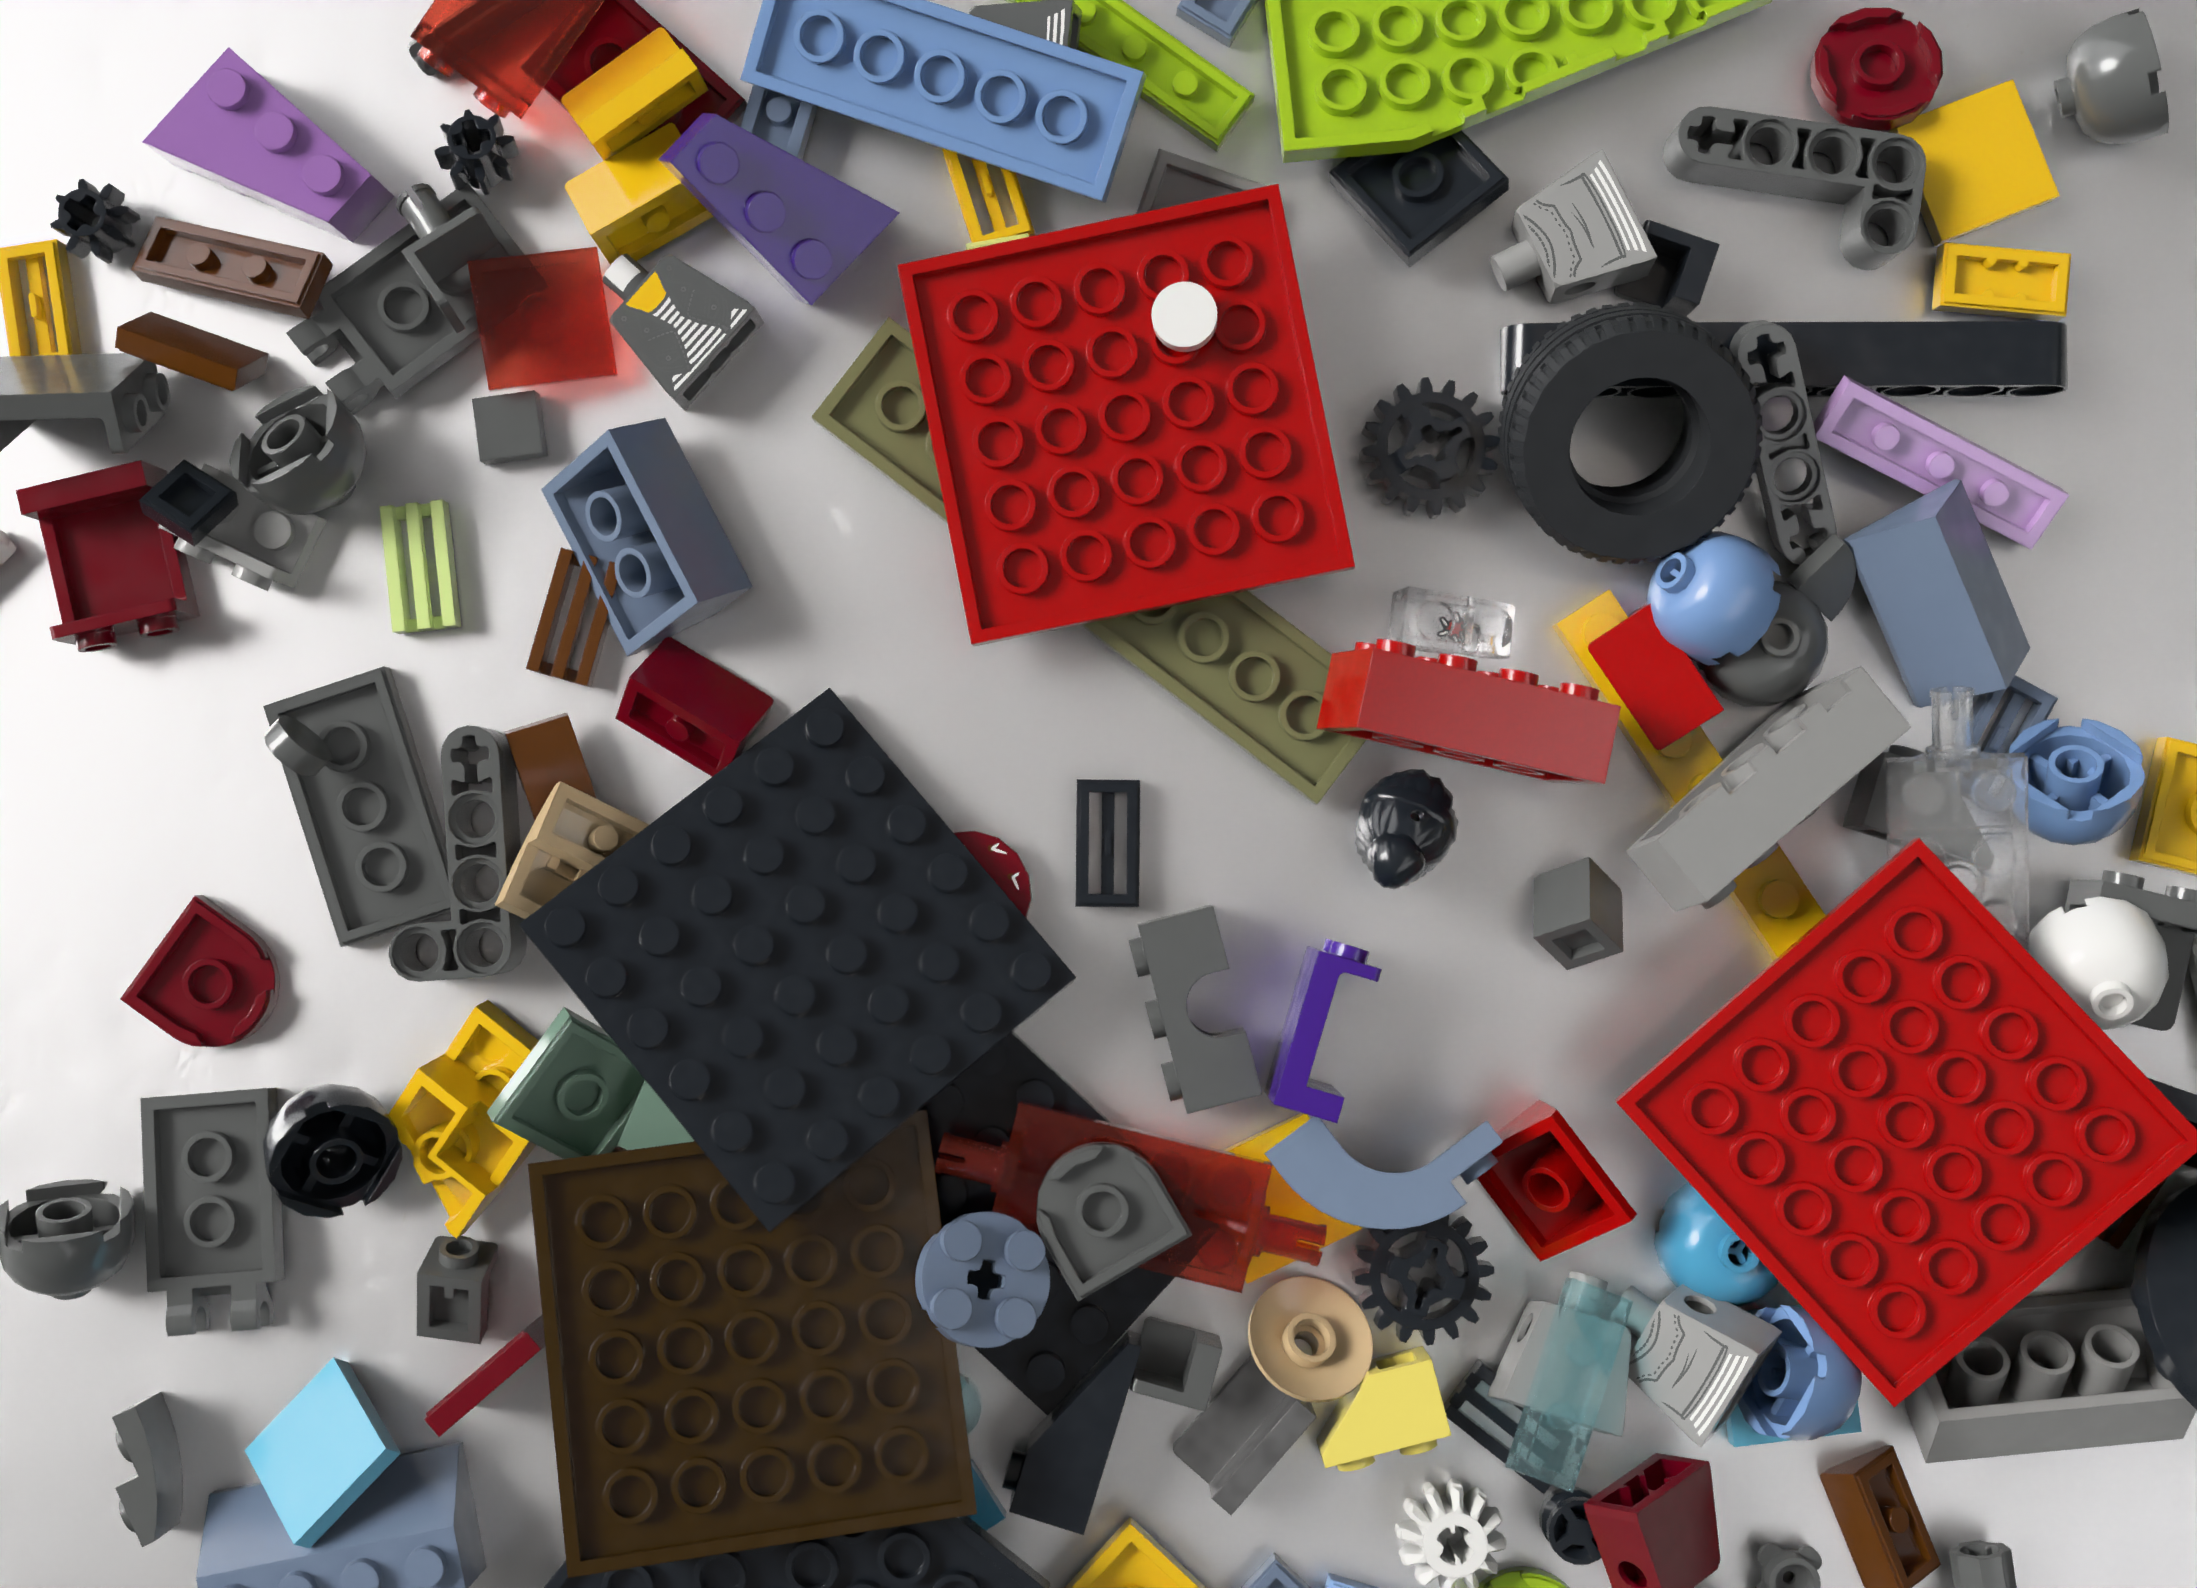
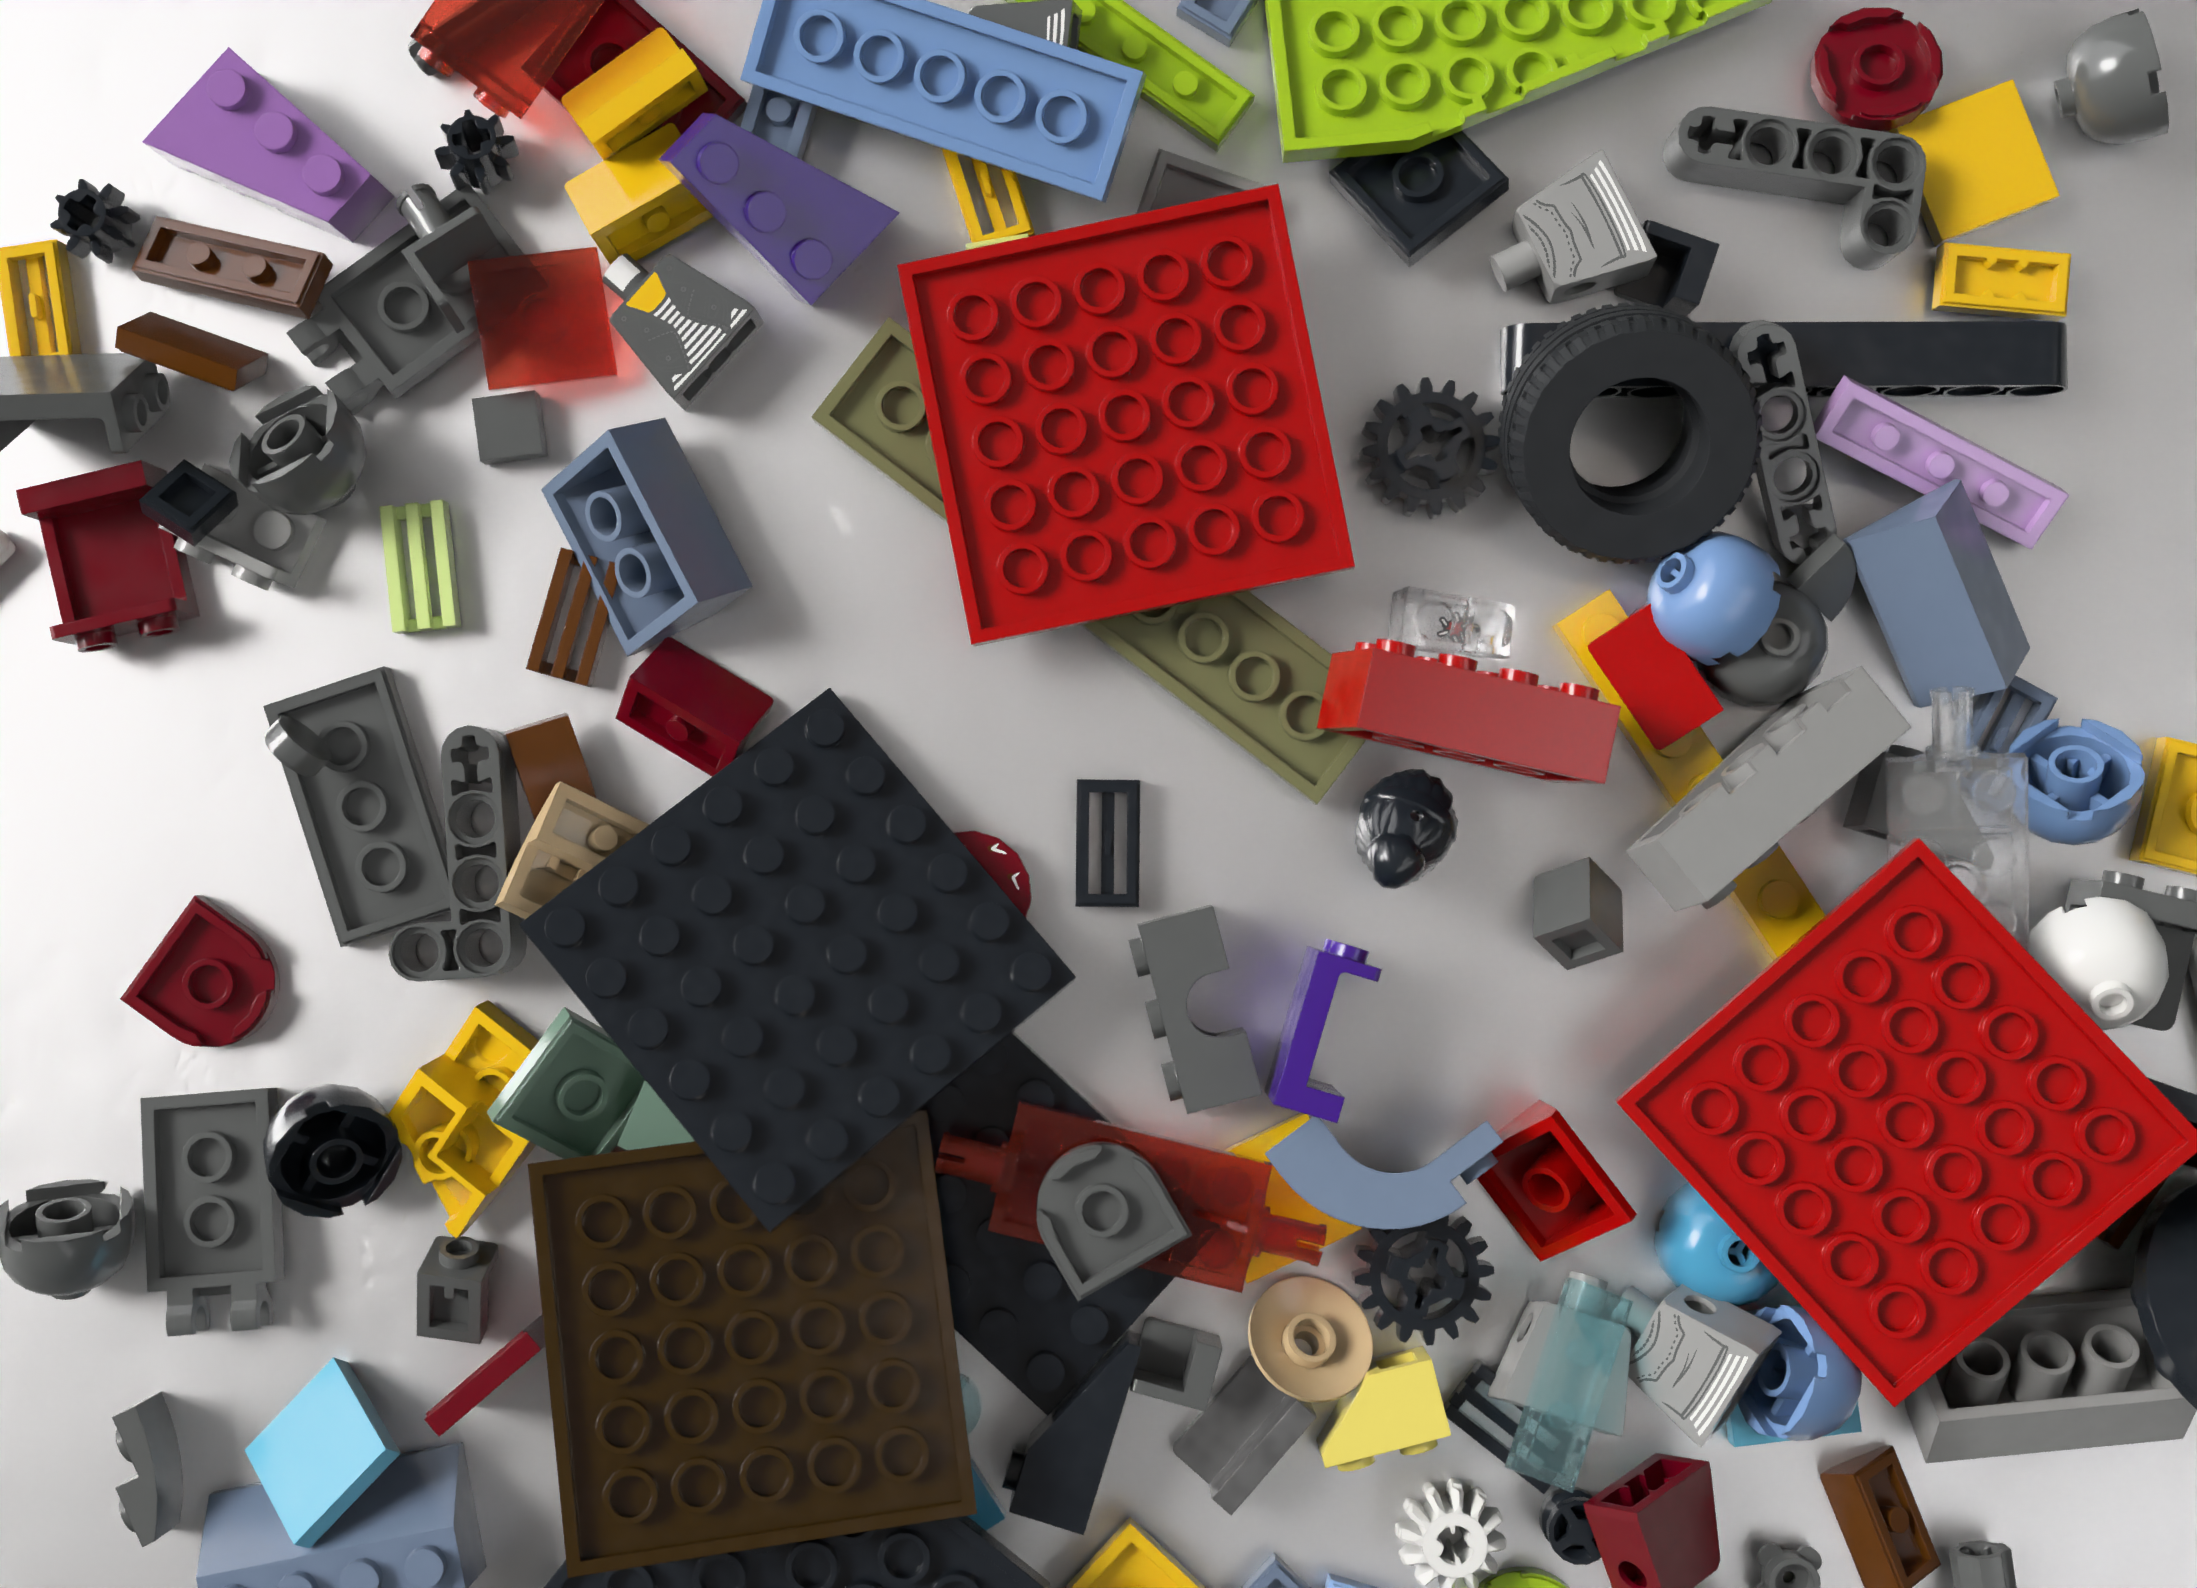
(954, 1304): sand blue plate -> none
(1184, 316): white tile -> none

